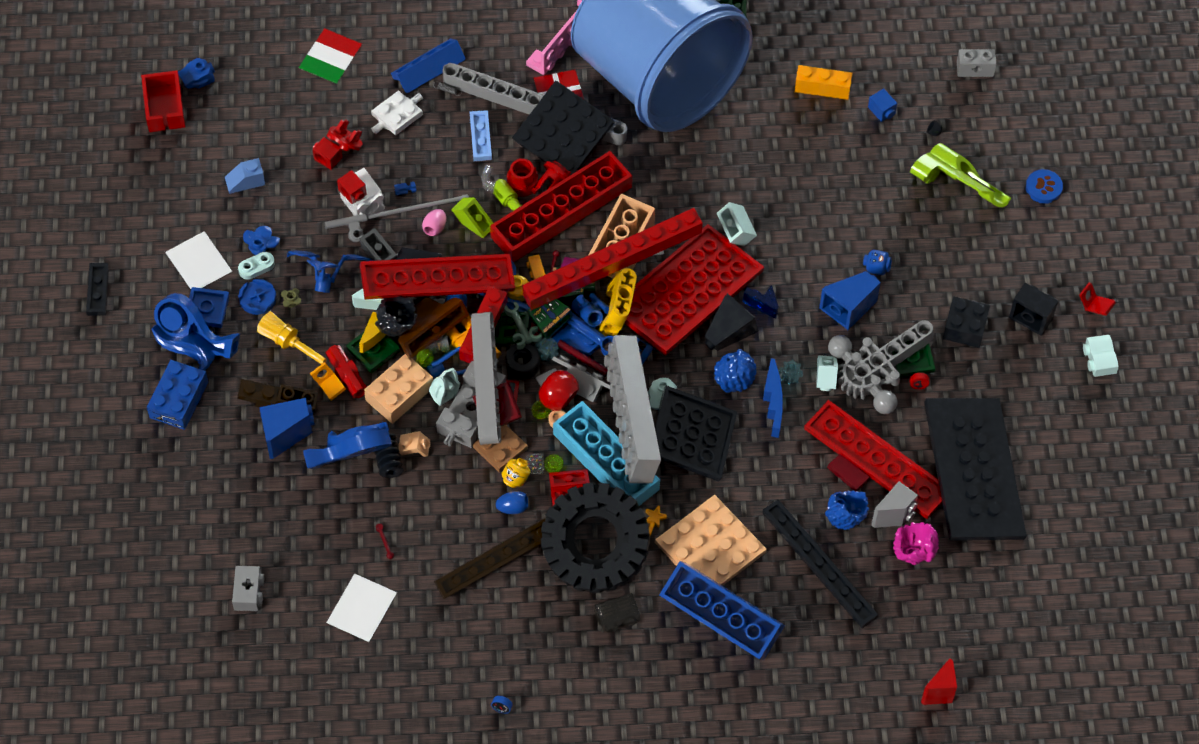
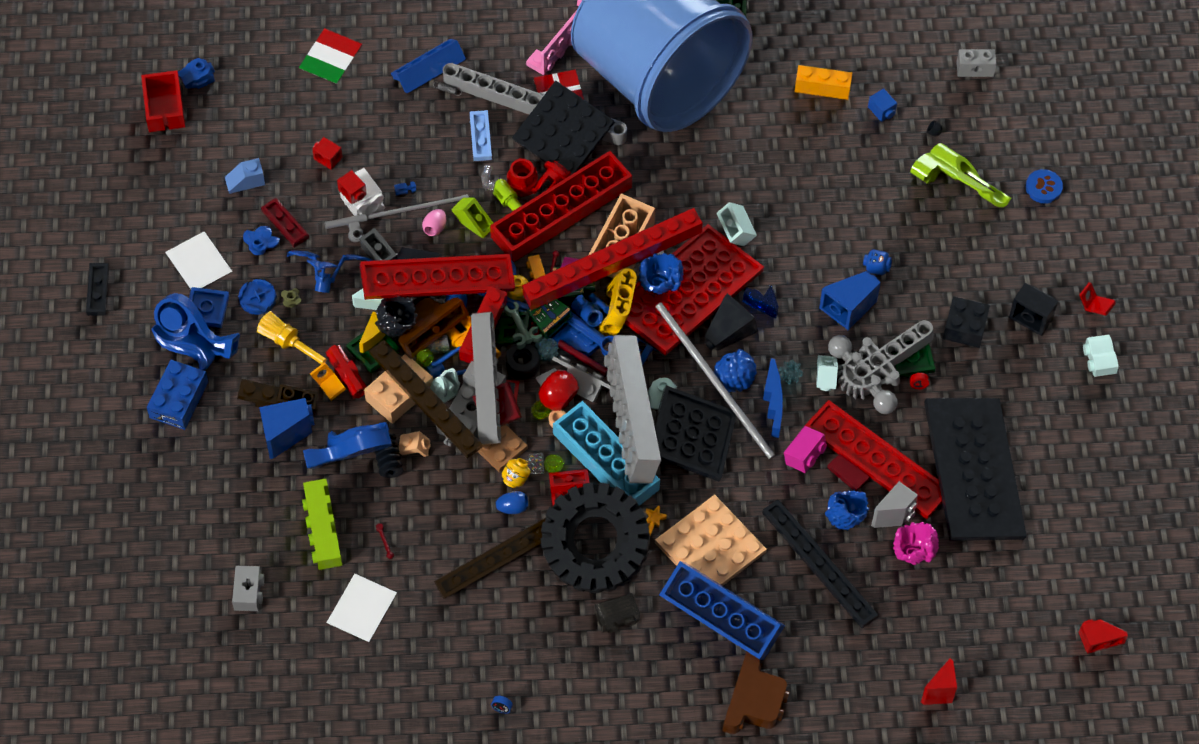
(256, 265): light aqua plate -> none
(285, 222): none -> dark red tile
(322, 524): none -> lime wedge
(344, 137): red plate -> none
(397, 113): white plate -> none
(426, 399): none -> dark brown plate
(661, 273): none -> blue hair
(714, 379): none -> light grey piece
(755, 698): none -> reddish brown brick
(805, 449): none -> dark pink brick
(1100, 635): none -> red slope

